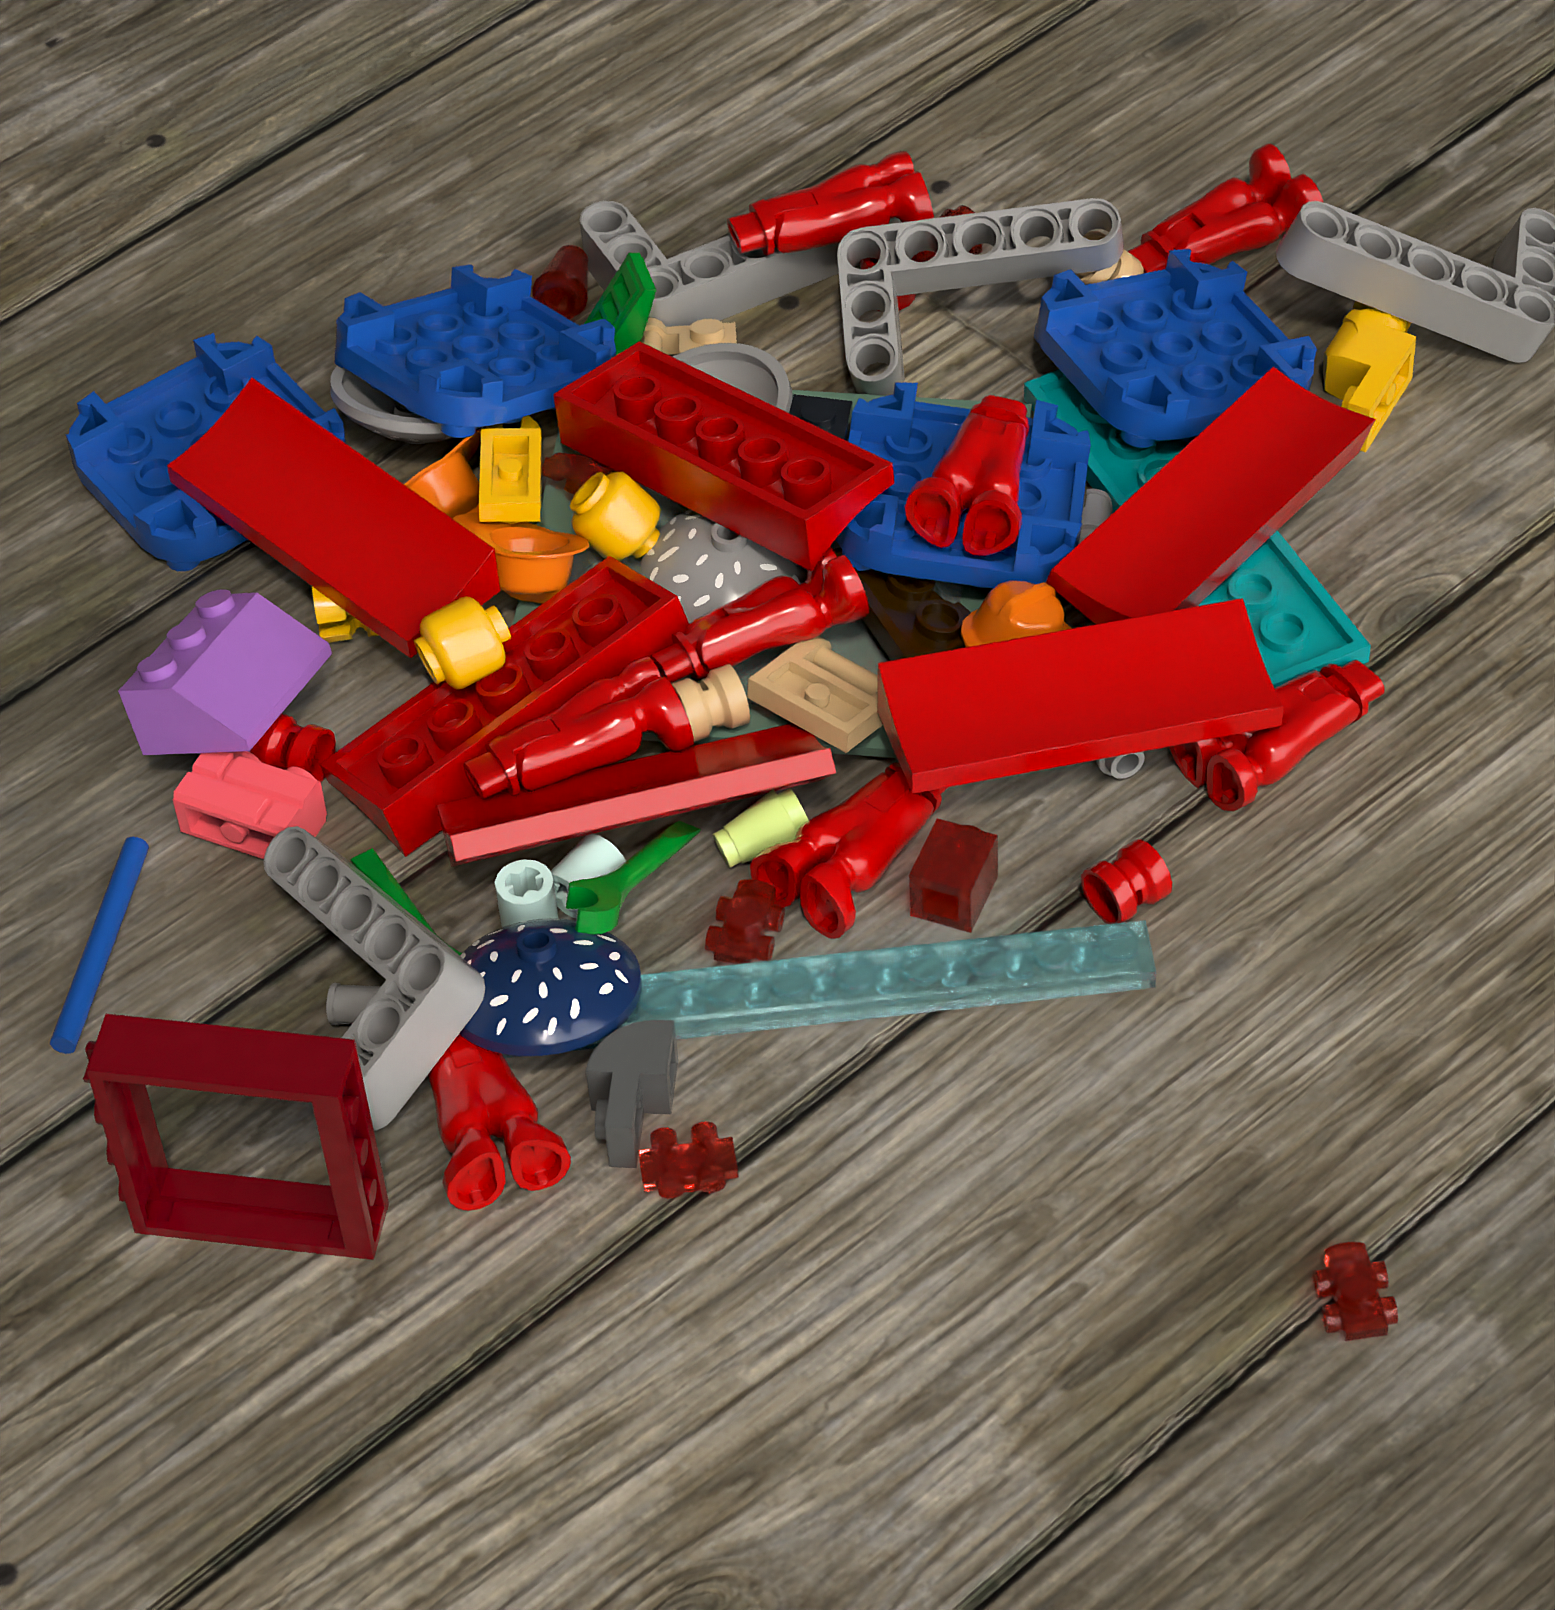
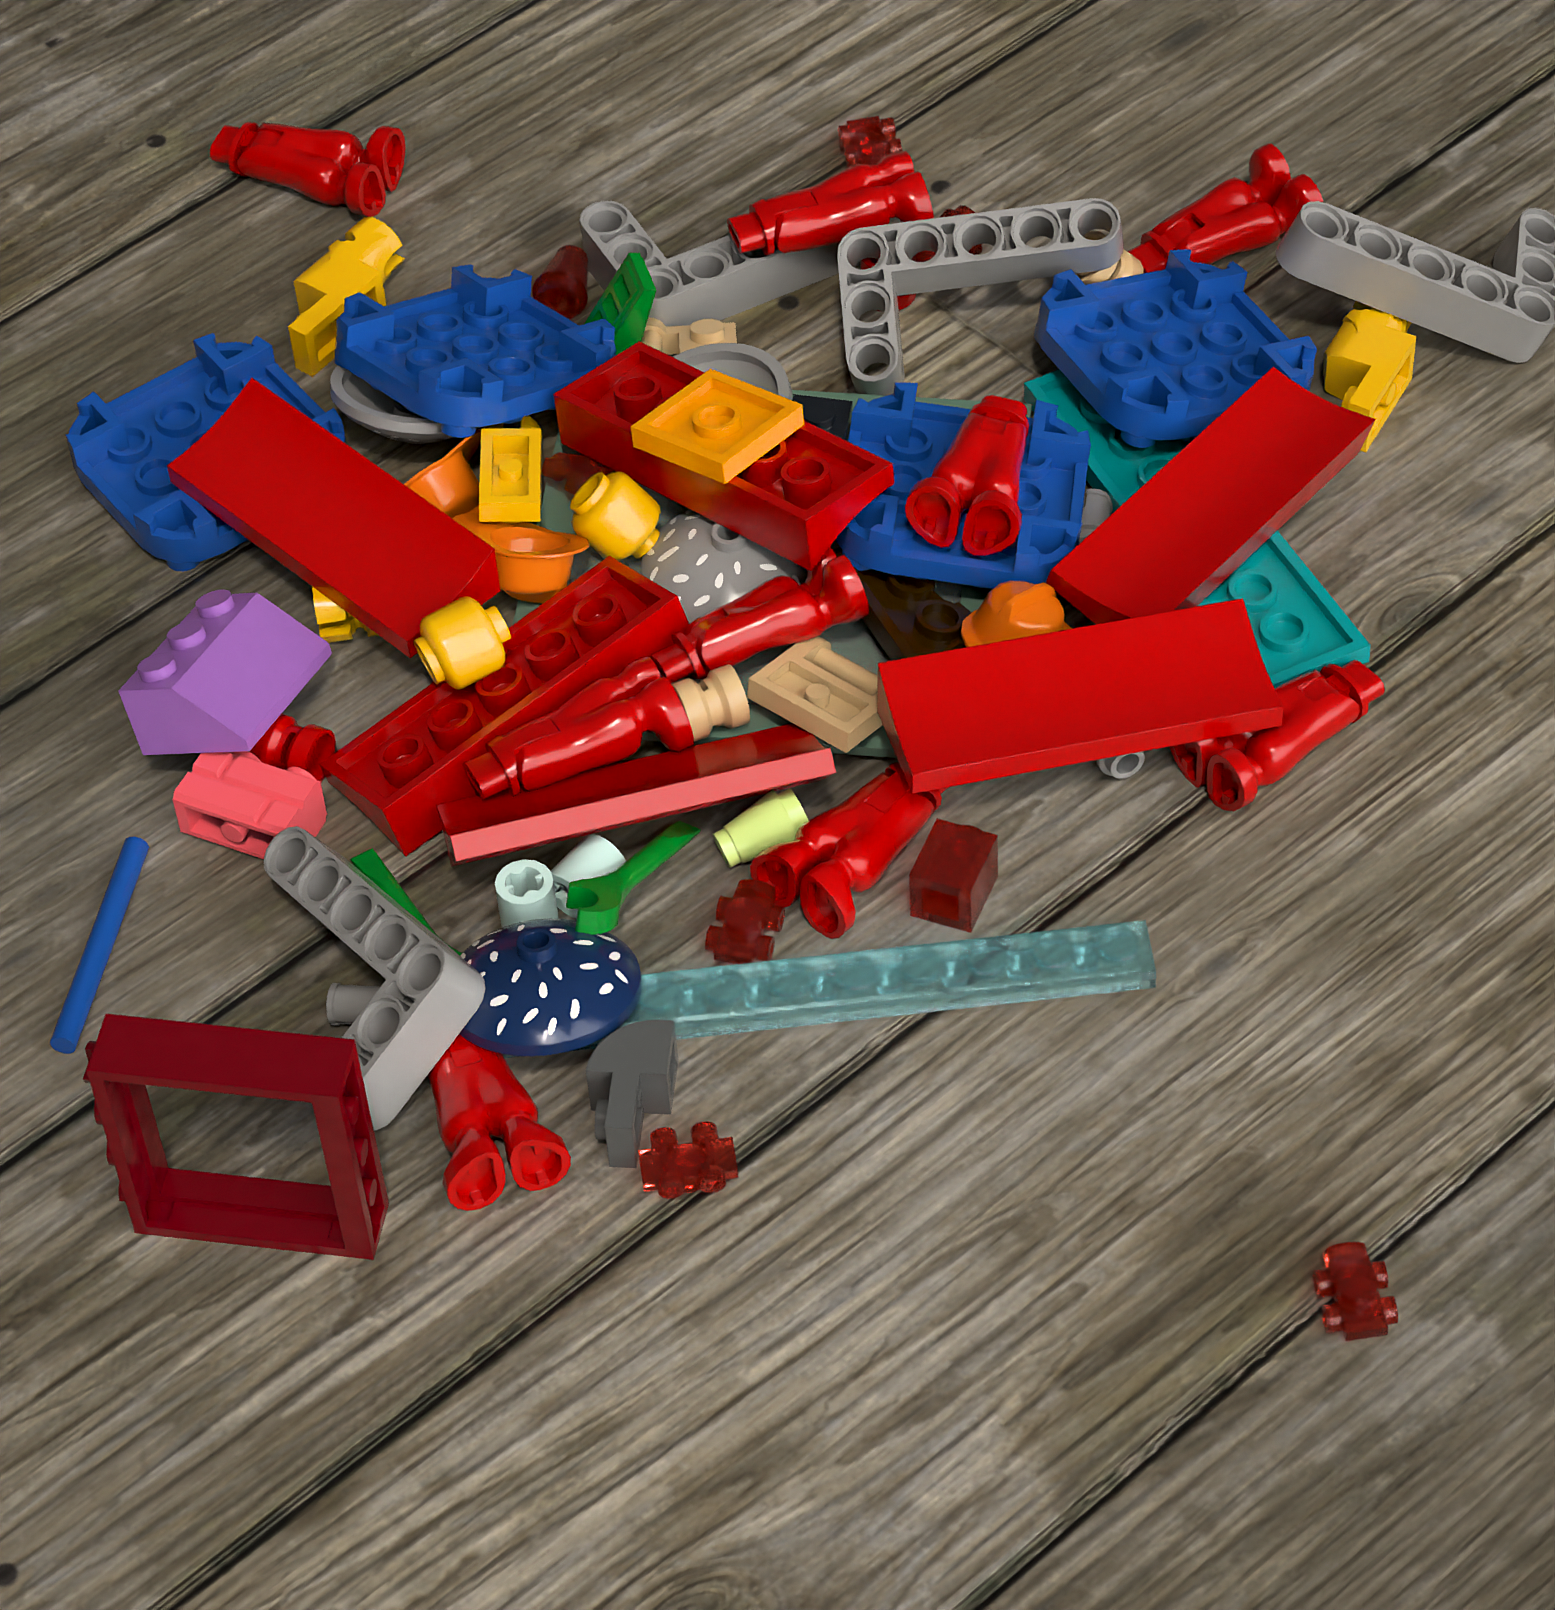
(317, 162): none -> red piece
(347, 268): none -> yellow plate
(717, 426): none -> light orange tile
(868, 140): none -> clear red piece
(1130, 880): red wheel -> none

